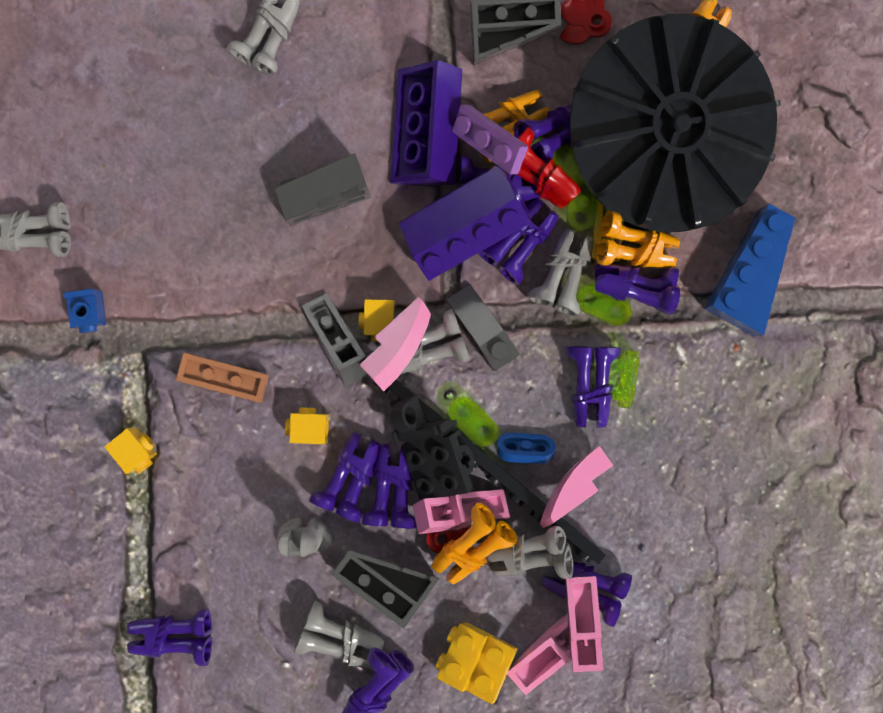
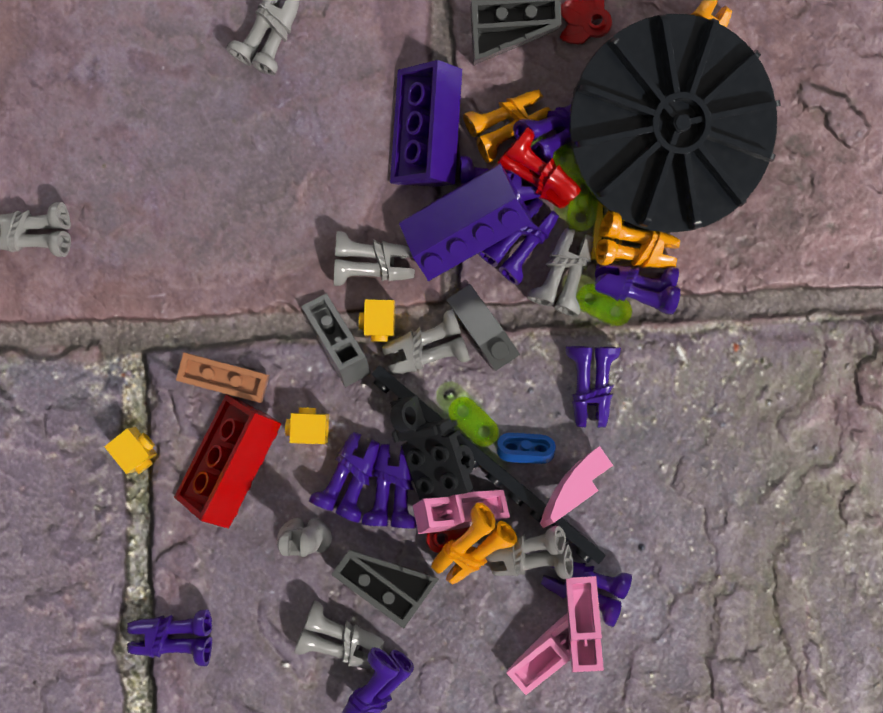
(94, 304): blue brick -> none
(227, 462): none -> red slope
(322, 190): dark grey wedge -> none
(383, 252): none -> light grey piece
(397, 344): bright pink slope -> none
(475, 662): yellow plate -> none
(490, 139): medium lavender plate -> none
(629, 367): clear neon green plate -> none
(752, 276): blue wedge -> none

